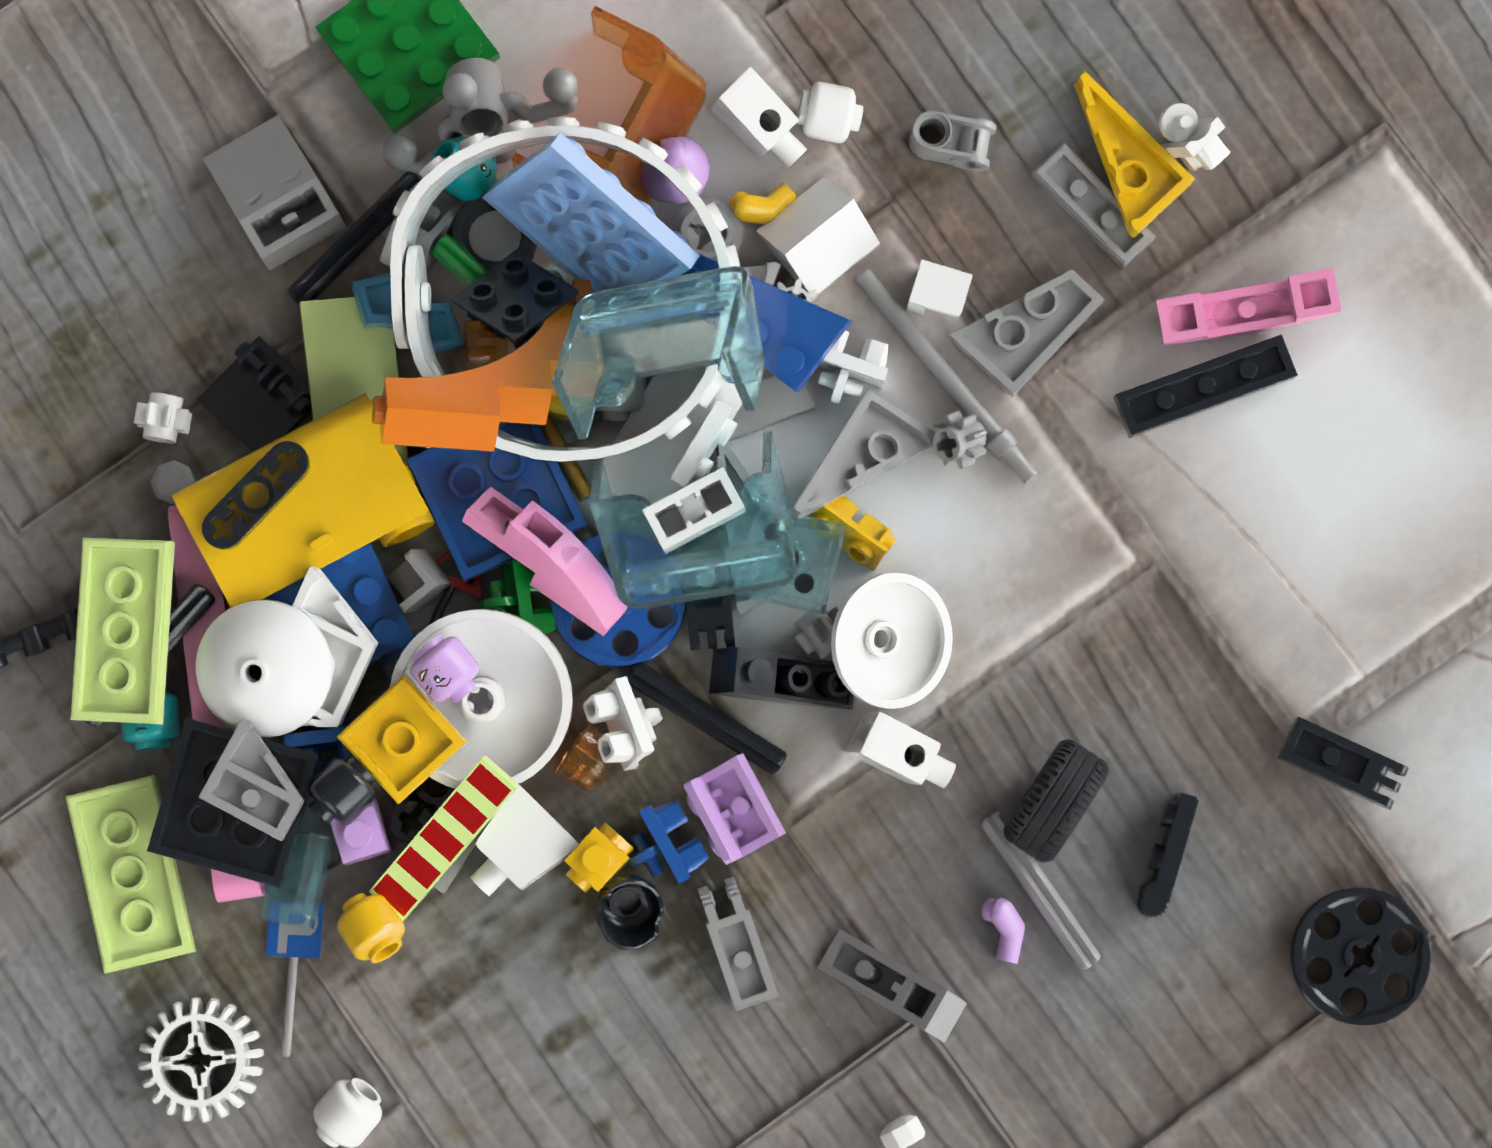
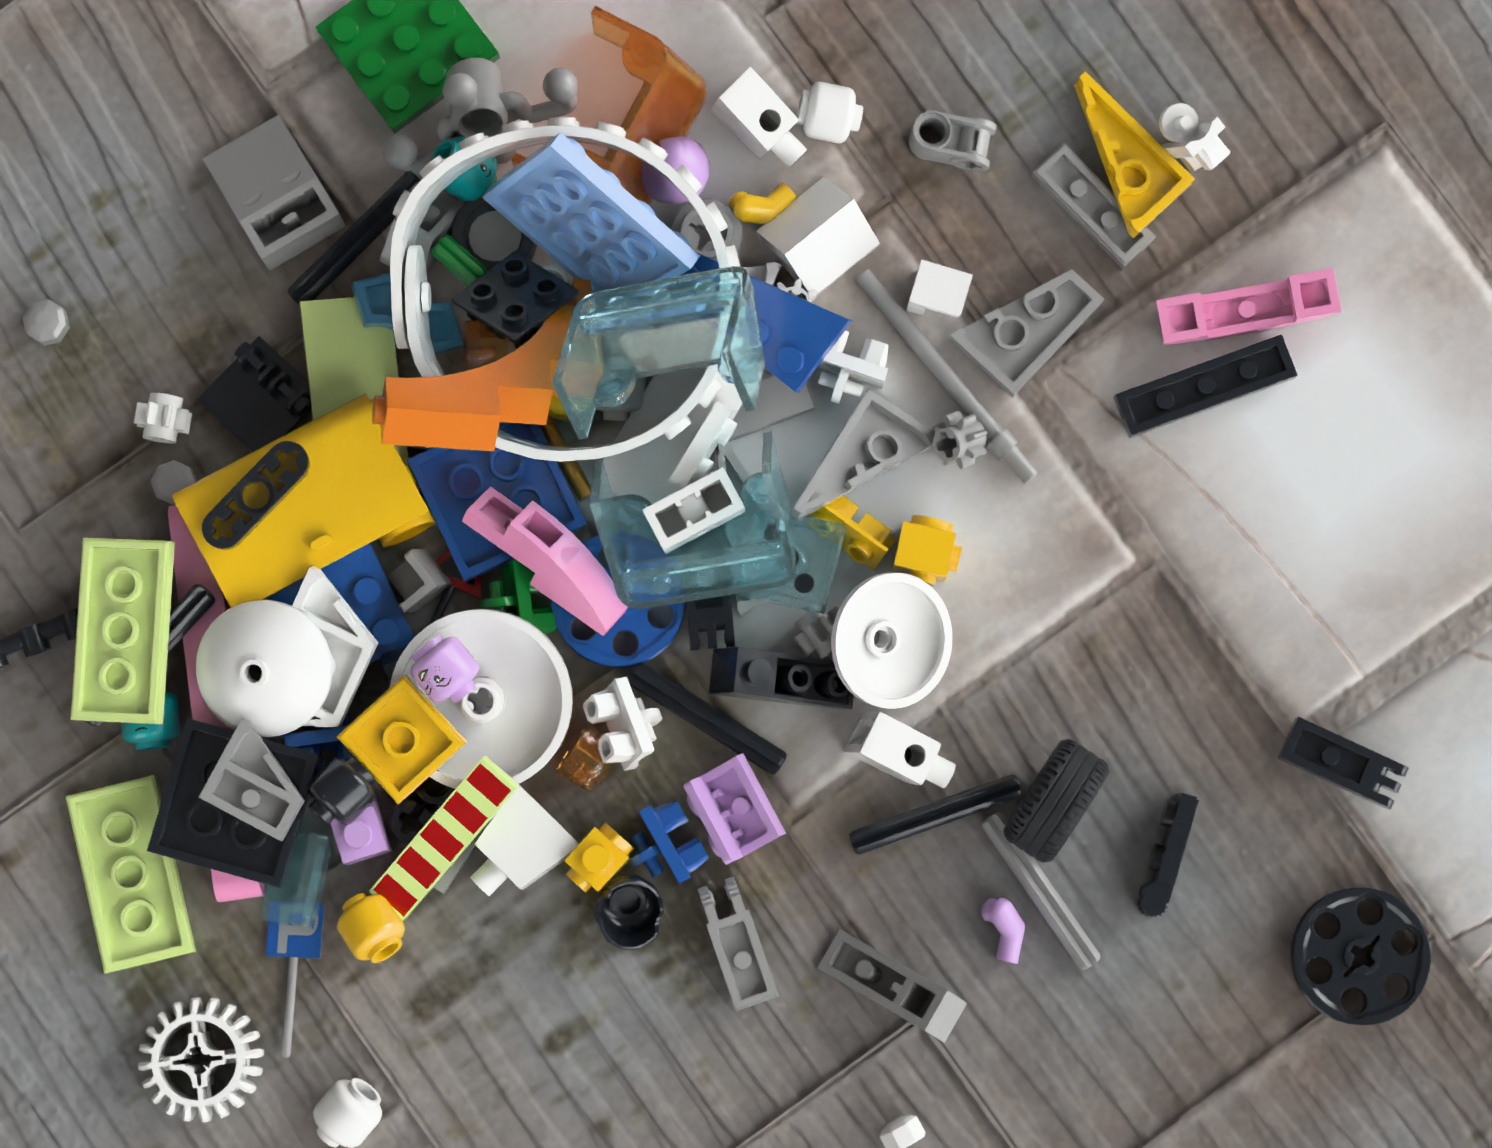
(46, 322): none -> light grey tile
(927, 549): none -> yellow brick
(935, 814): none -> black axle

